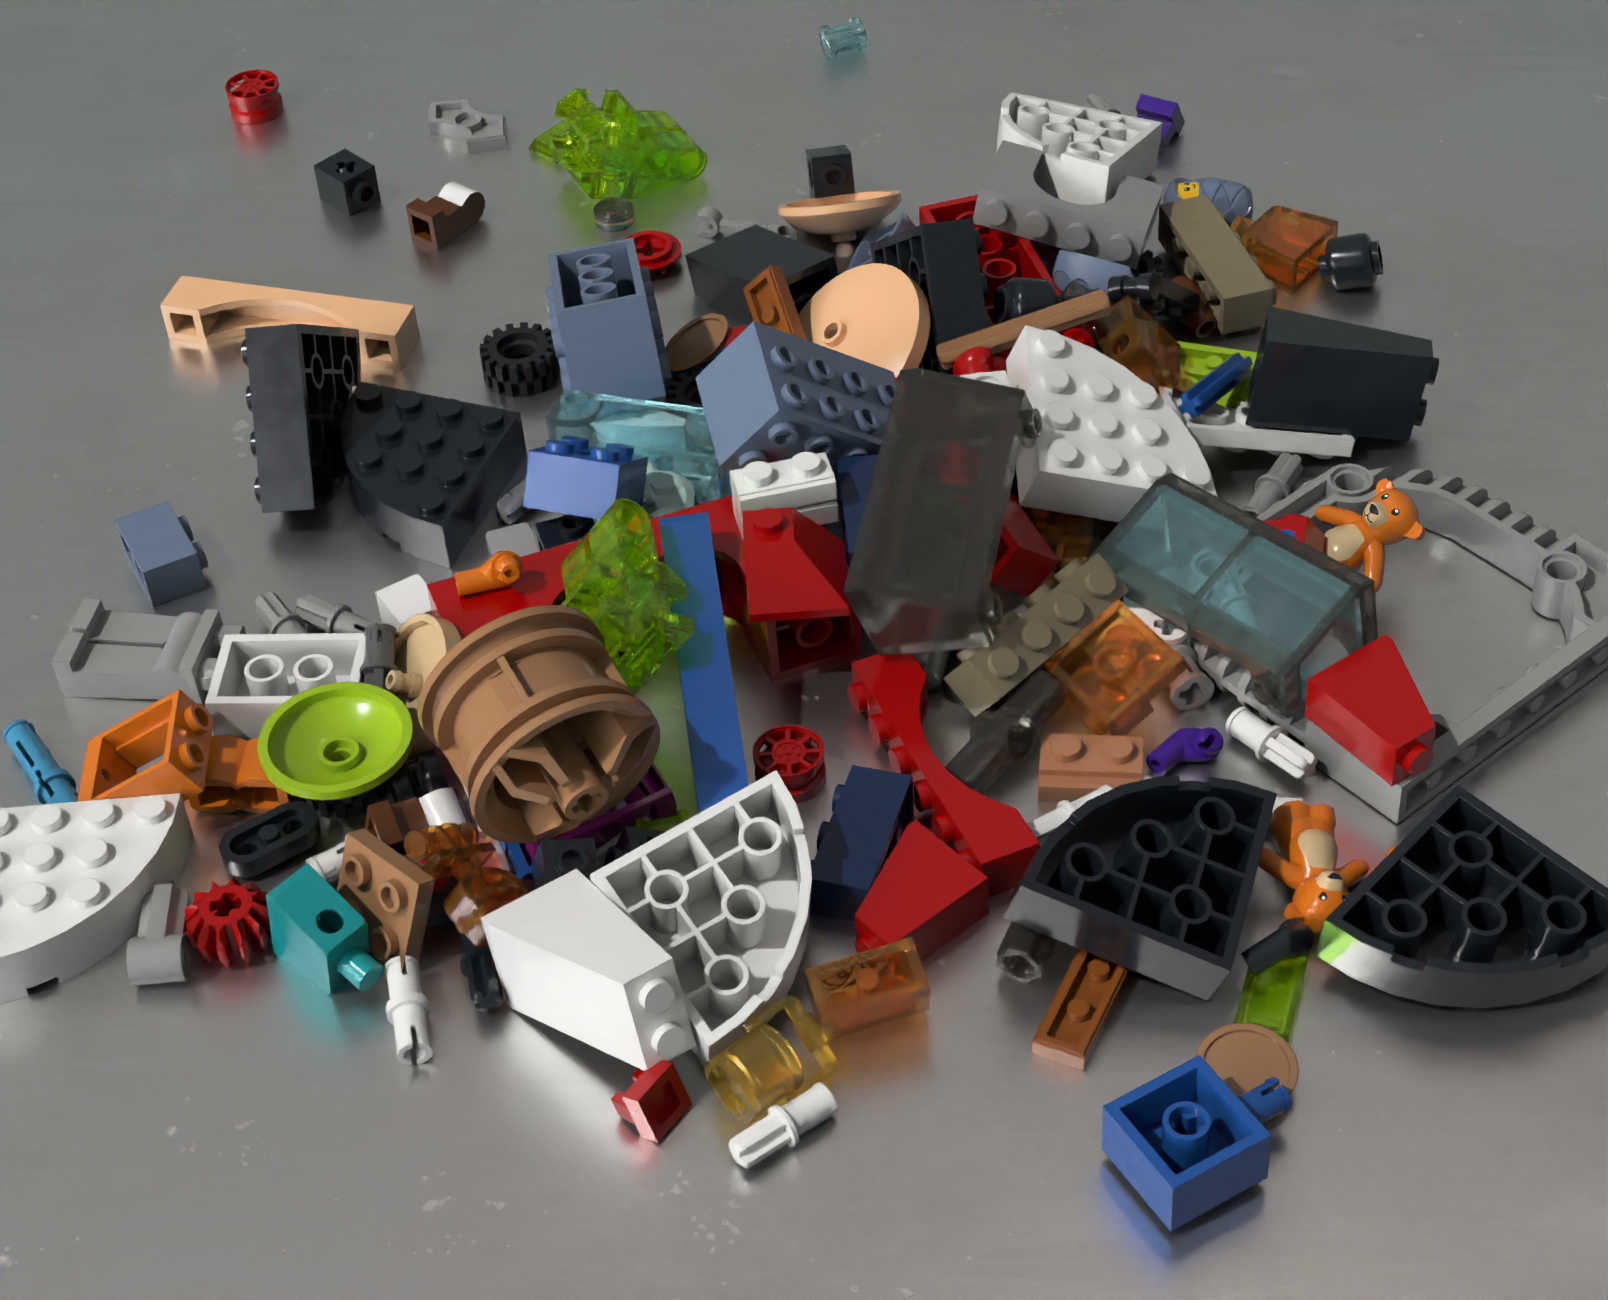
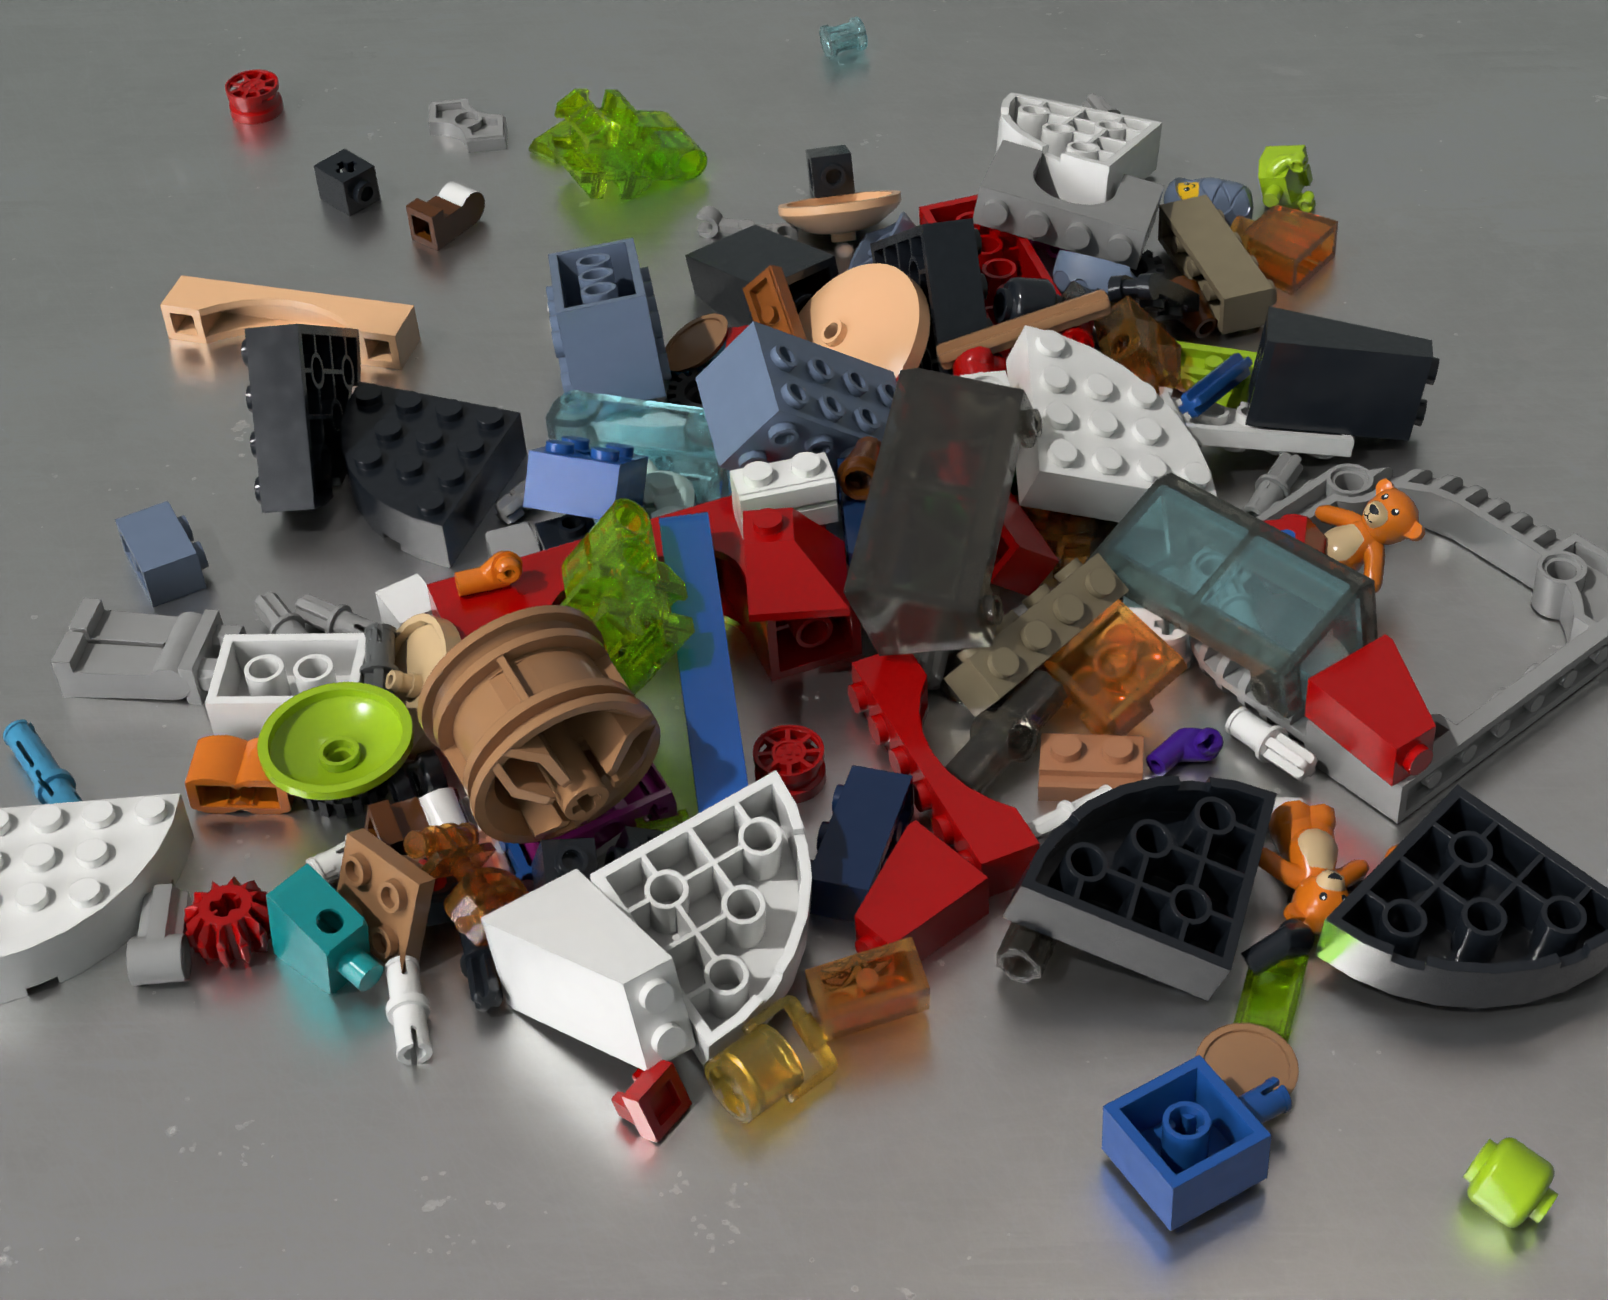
(167, 727): orange window -> none
(270, 839): black plate -> none
(519, 359): black tyre -> none
(614, 214): clear smoke tile -> none
(664, 248): red gear -> none
(783, 1125): white axle -> none
(858, 468): none -> reddish brown cone
(1080, 1010): dark orange tile -> none
(1161, 111): dark purple tile -> none
(1192, 682): light grey bush -> none
(1283, 177): none -> lime piece
(1351, 262): black head -> none
(1511, 1182): none -> lime head

